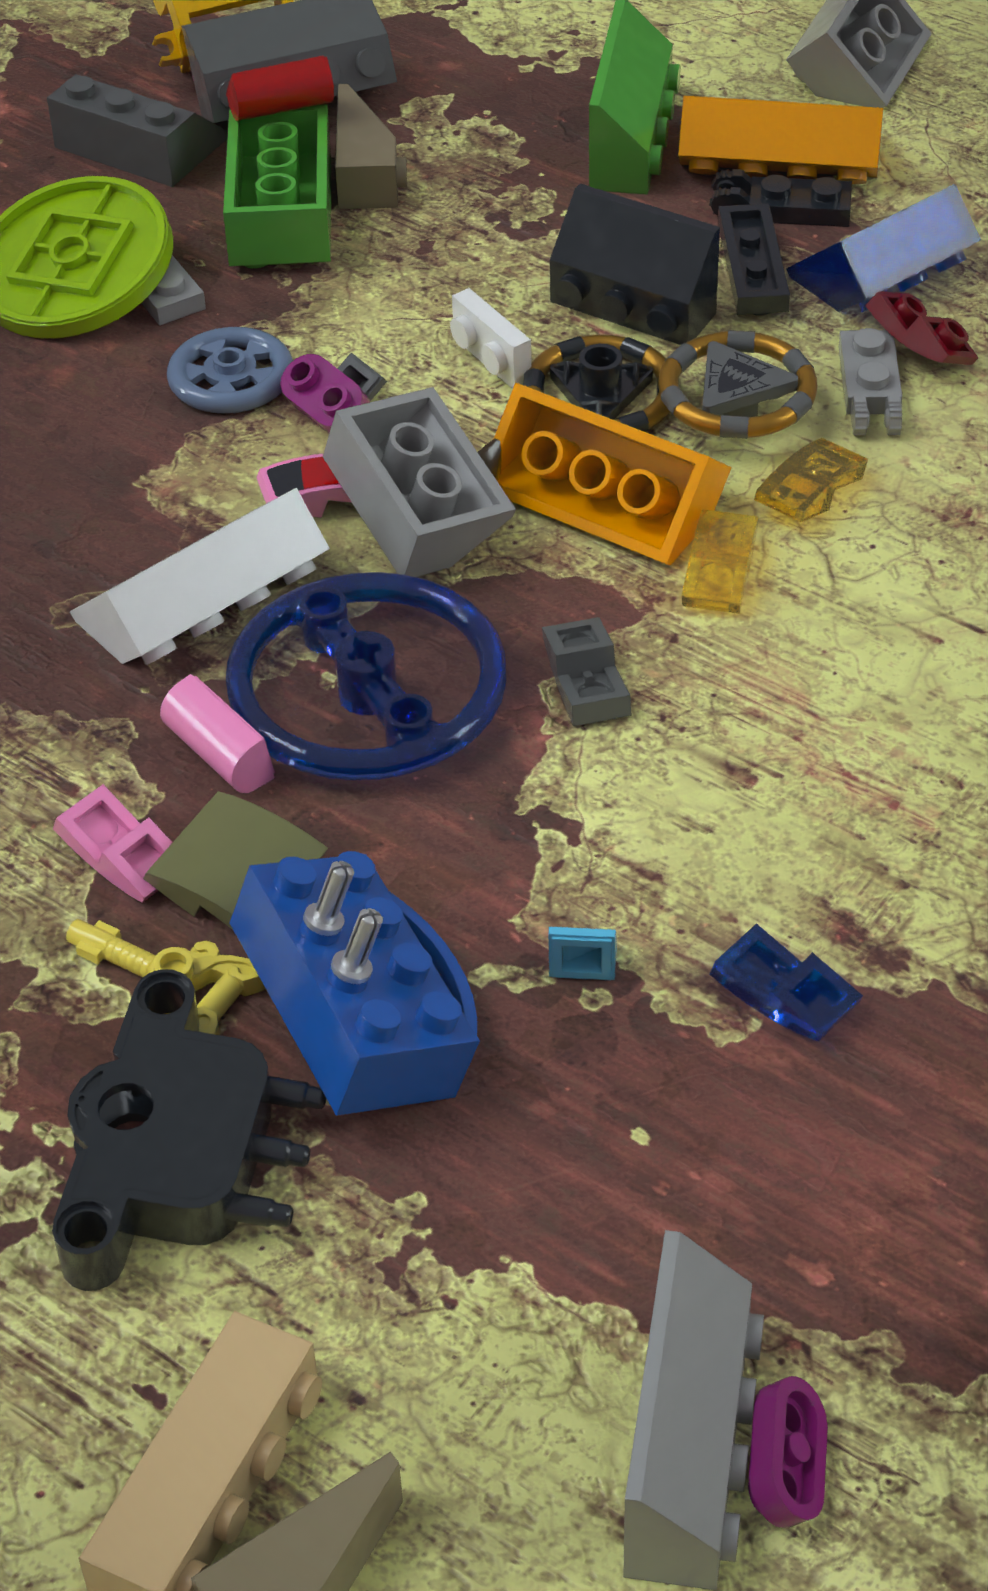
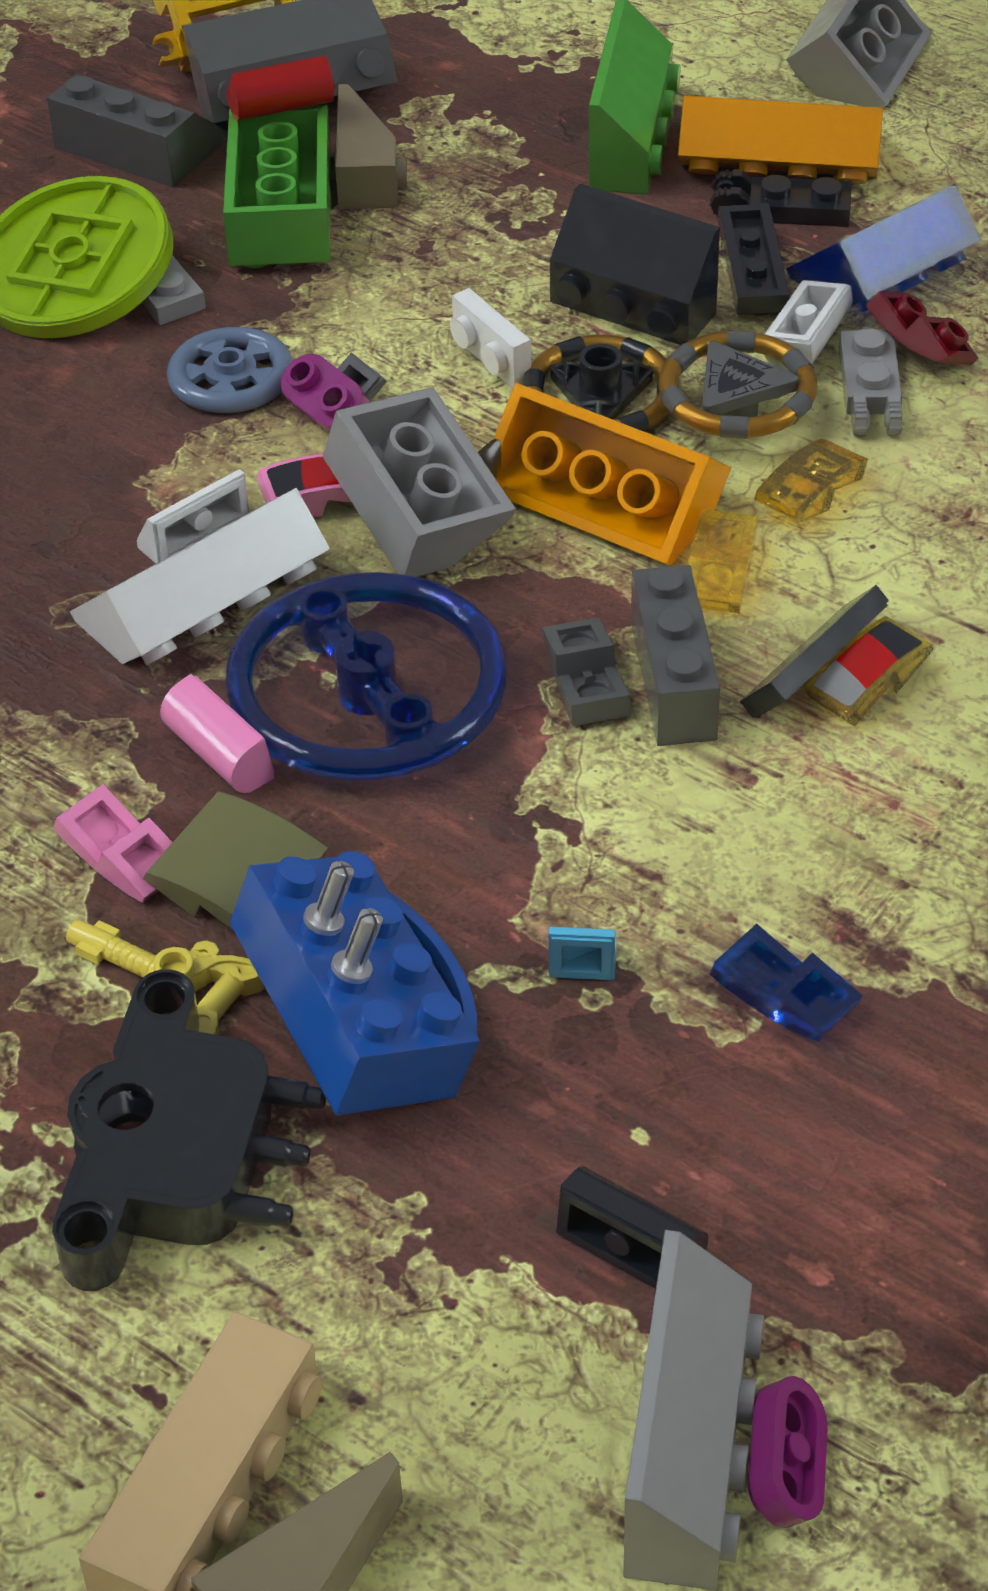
(194, 517): none -> white slope
(618, 1224): none -> black brick
(674, 655): none -> dark grey brick
(811, 317): none -> white brick
(815, 652): none -> black tile
(865, 667): none -> slope

